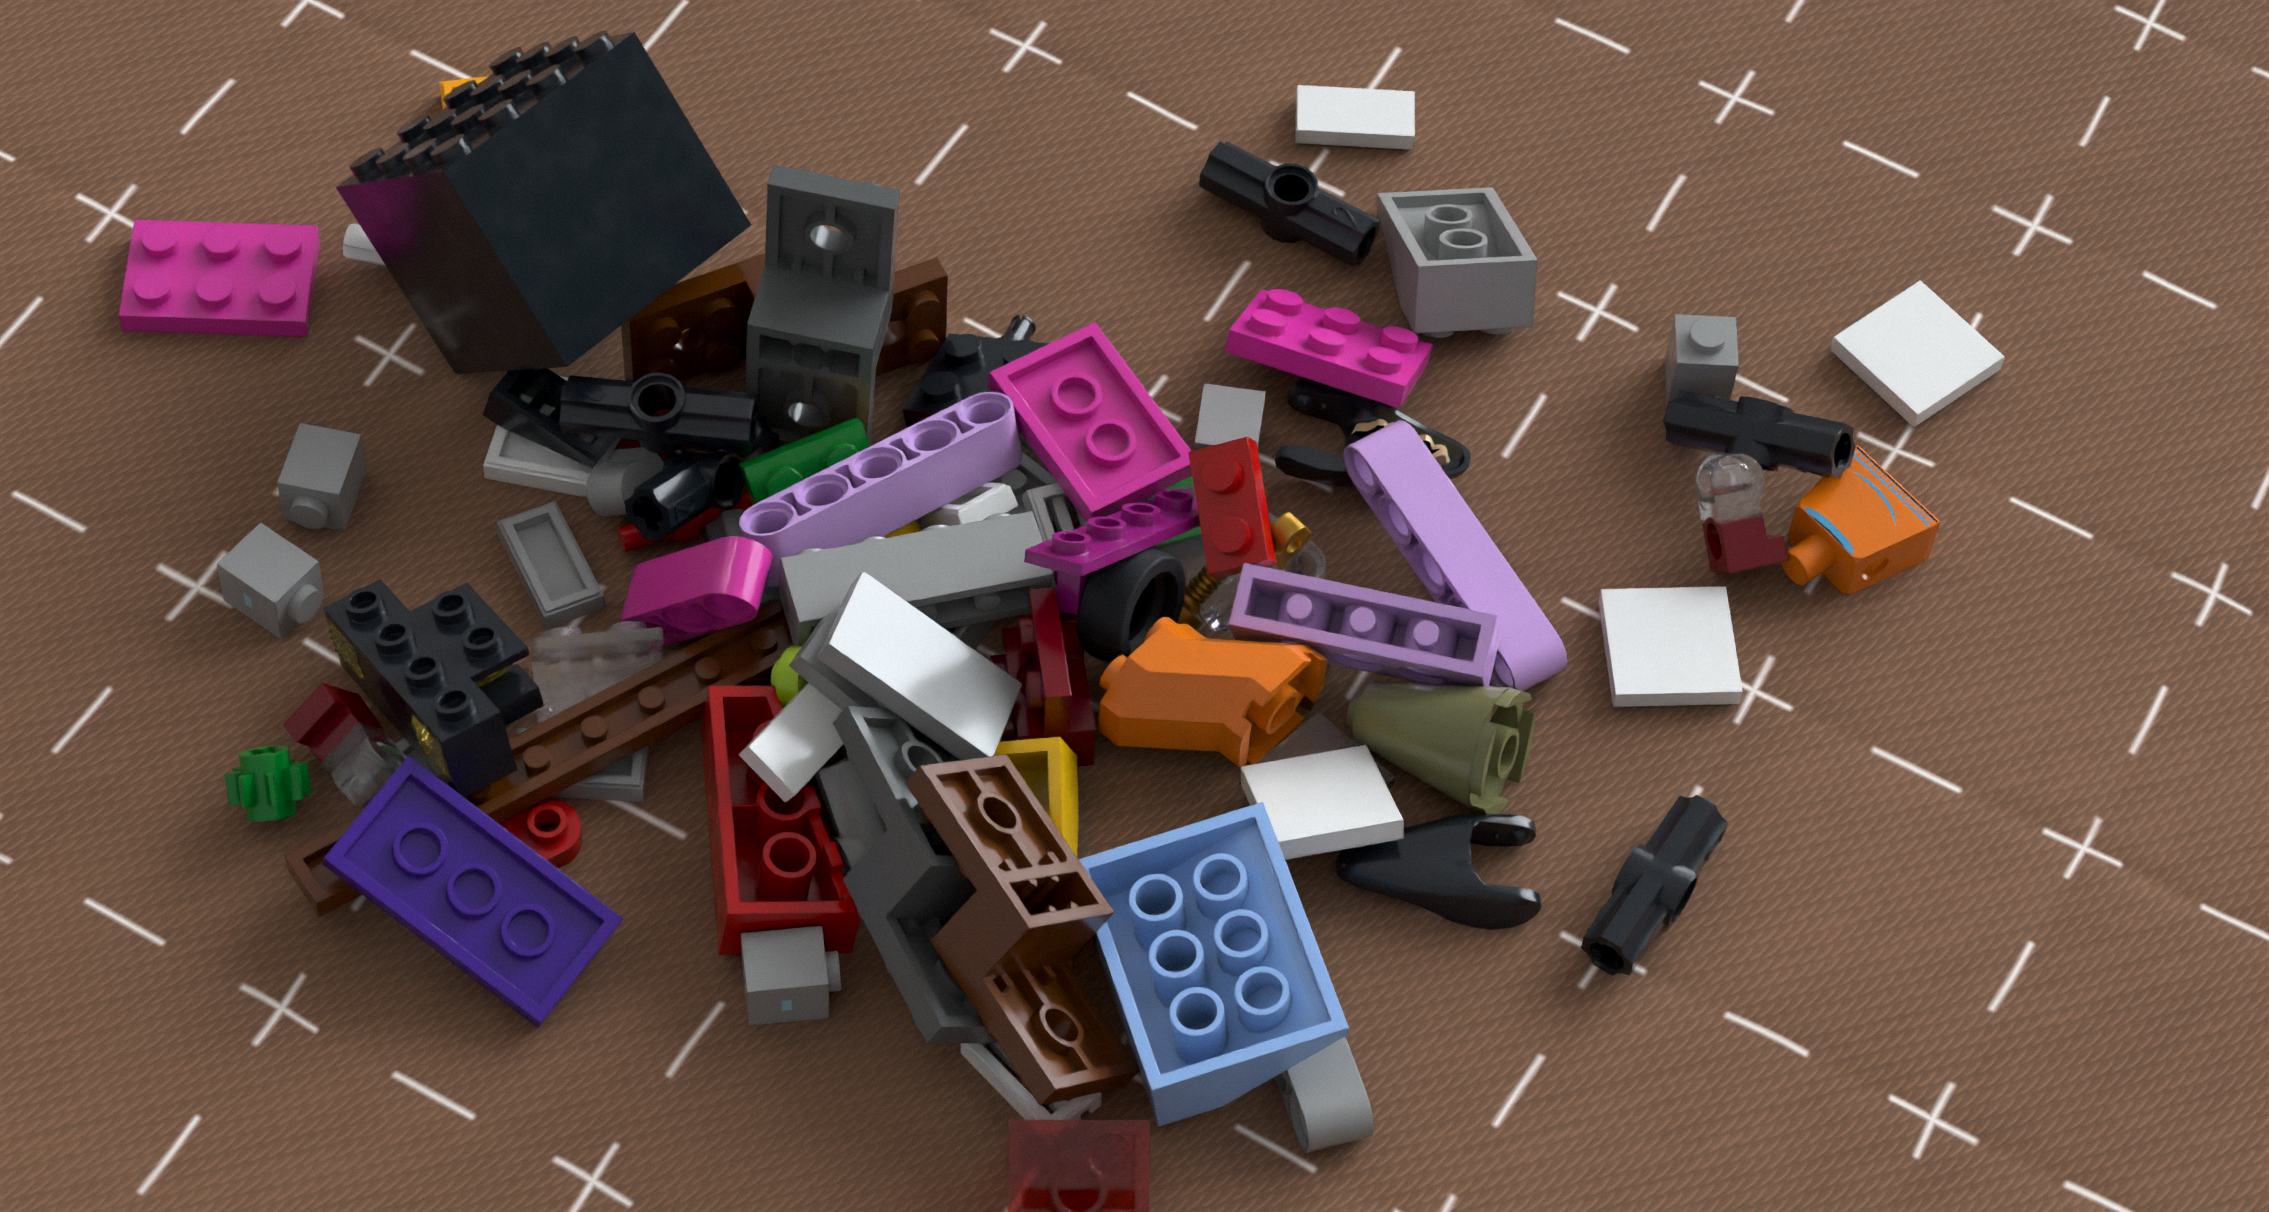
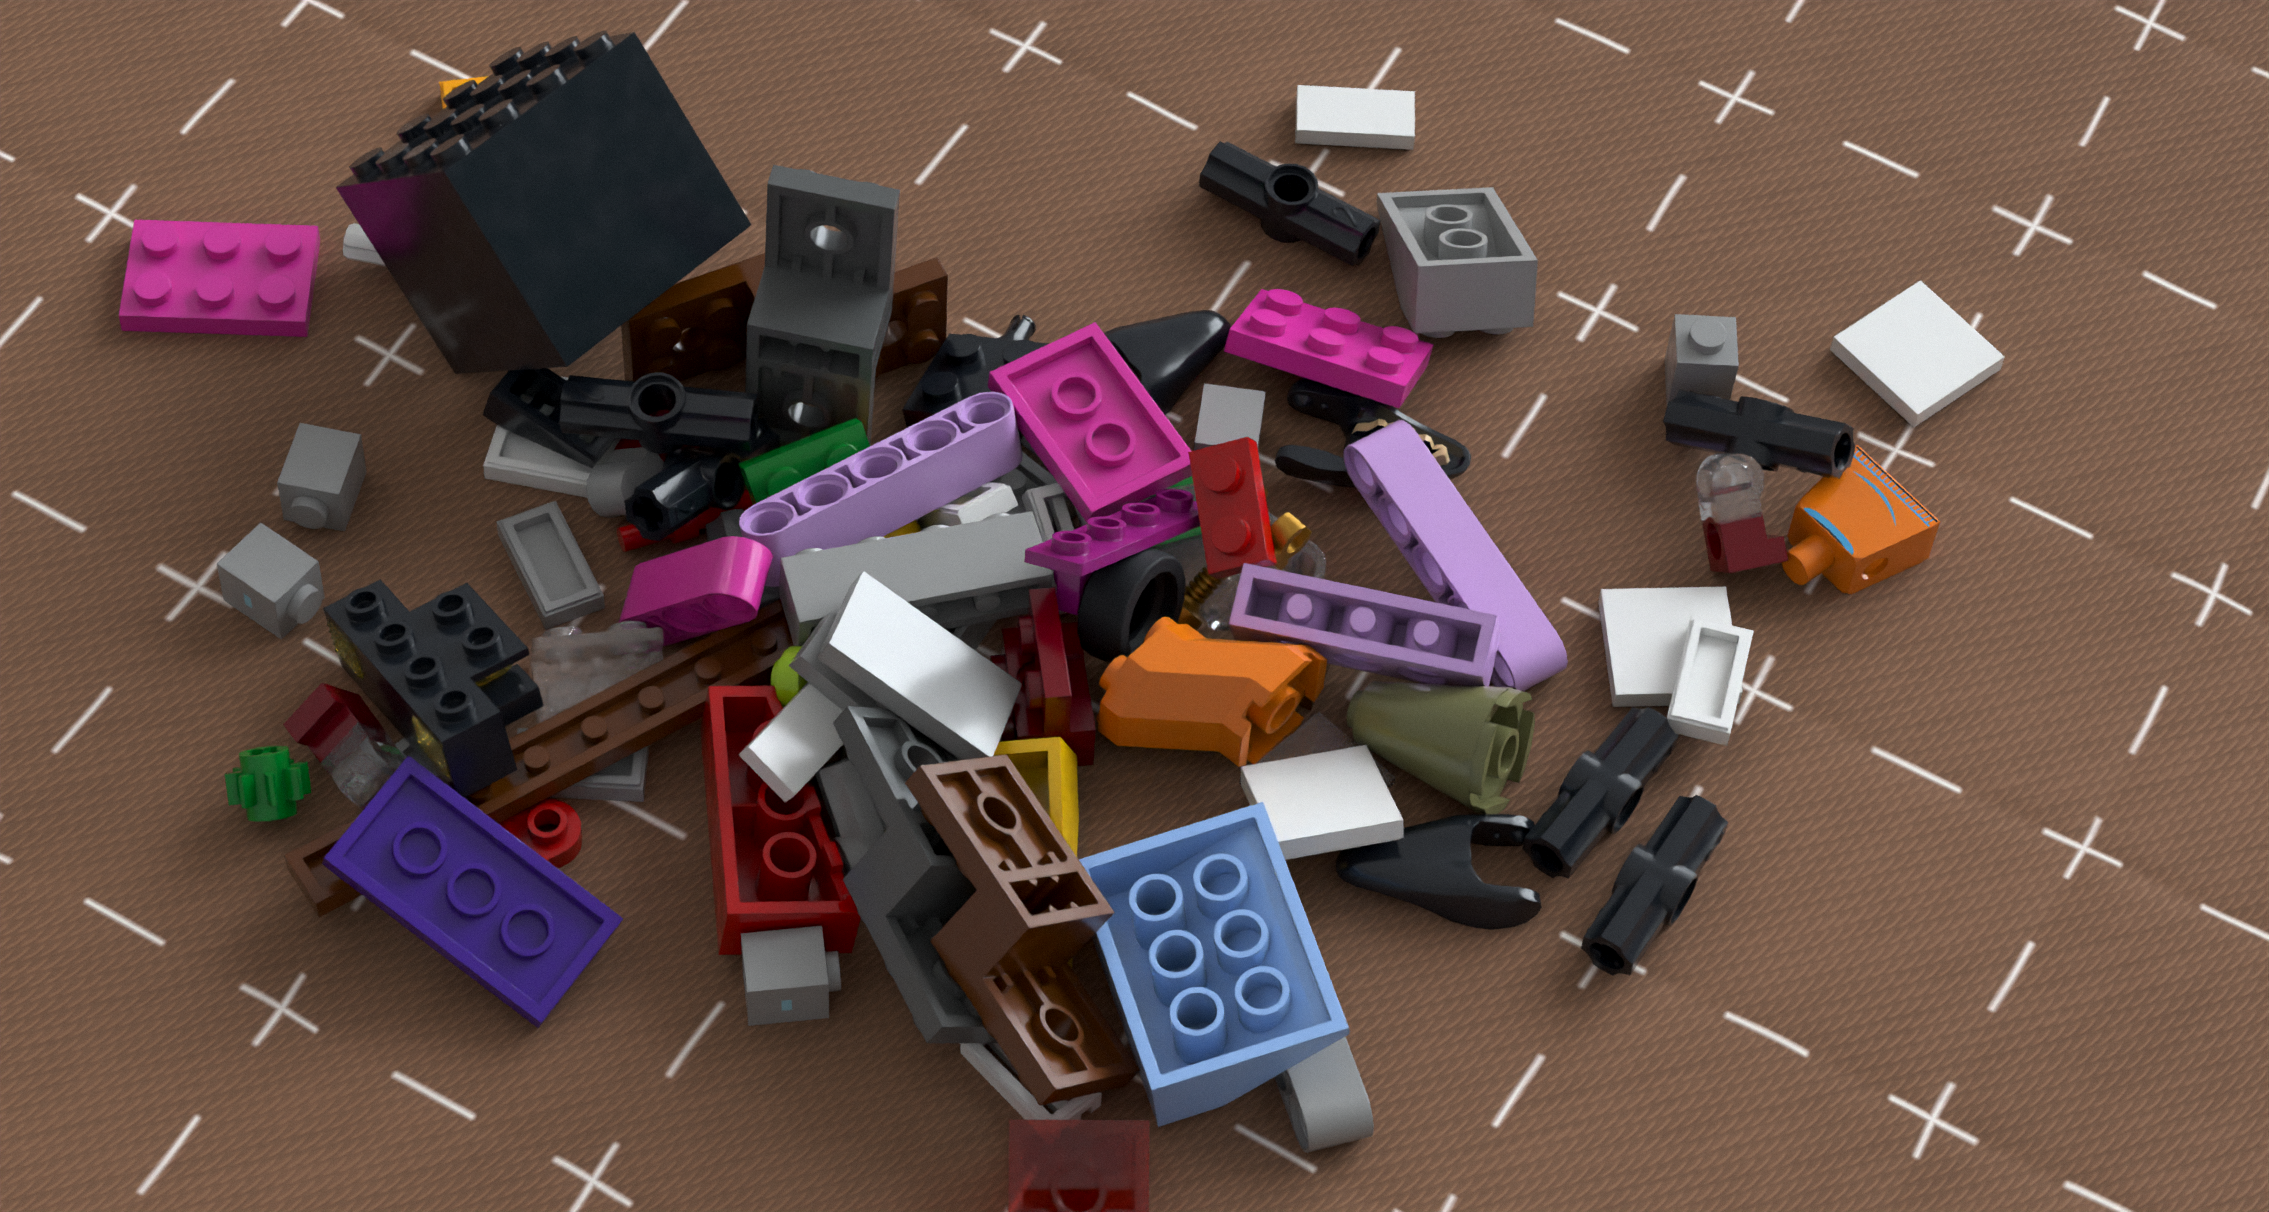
(1170, 351): none -> black animal
(1600, 792): none -> black piece
(1709, 680): none -> white tile

